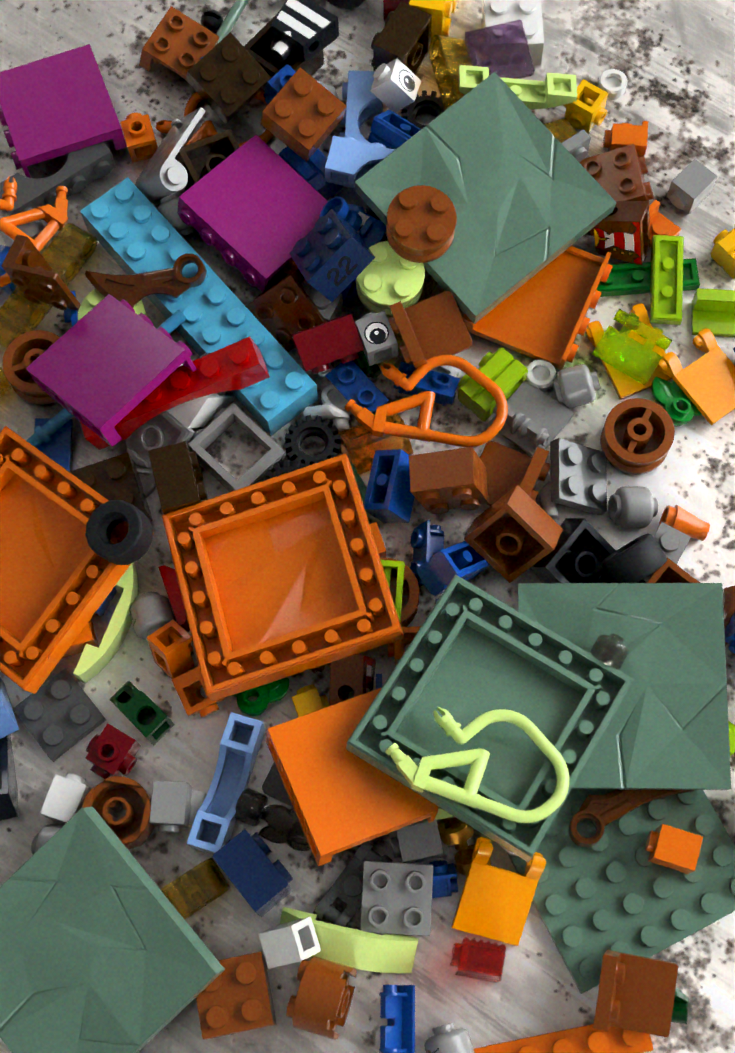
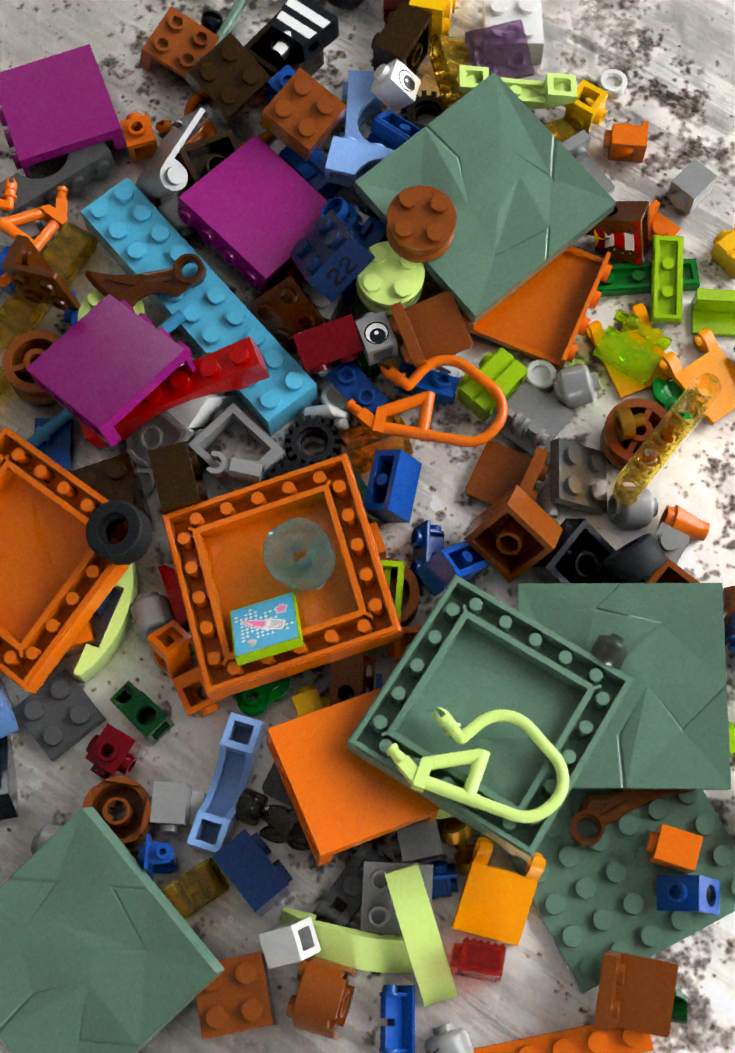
(64, 797): white brick -> none
(157, 857): none -> blue hinge
(237, 468): none -> light grey bar
(266, 628): none -> tile
(289, 539): none -> clear light blue brick
(421, 934): none -> yellowish green slope
(449, 480): dark orange brick -> none
(621, 174): dark orange bracket -> none
(626, 423): none -> pearl gold tile
(672, 425): none -> clear yellow beam
(687, 894): none -> blue bracket

